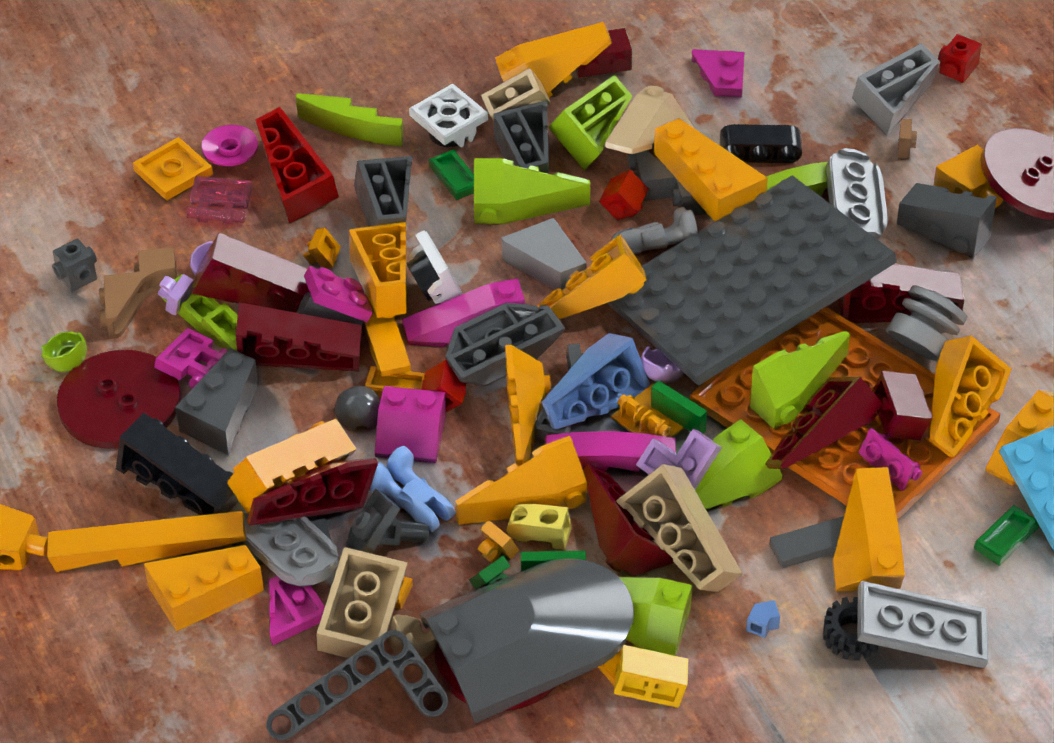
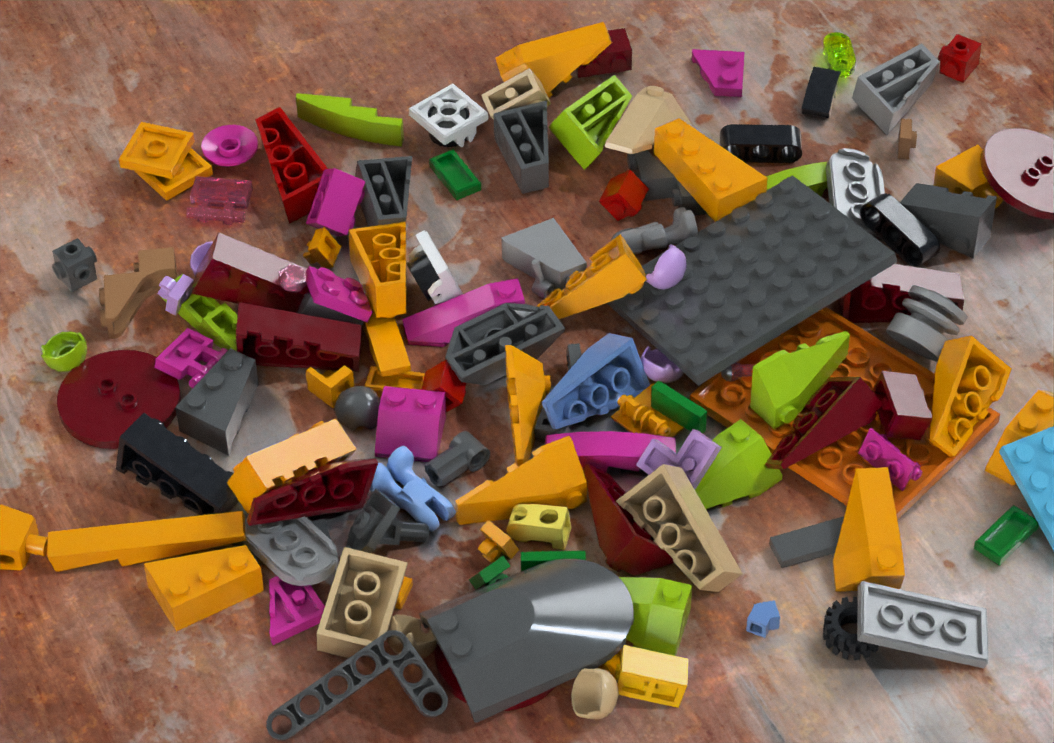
(156, 150): none -> light orange plate
(292, 278): none -> clear pink plate
(329, 384): none -> light orange panel
(336, 202): none -> dark pink brick
(463, 454): none -> dark grey piece
(516, 193): lime wedge -> none
(540, 285): none -> light grey hand
(594, 693): none -> tan hair
(668, 269): none -> lavender hair
(737, 371): none -> clear pink piece
(821, 92): none -> black slope
(839, 53): none -> clear neon green plate
(900, 229): none -> black beam

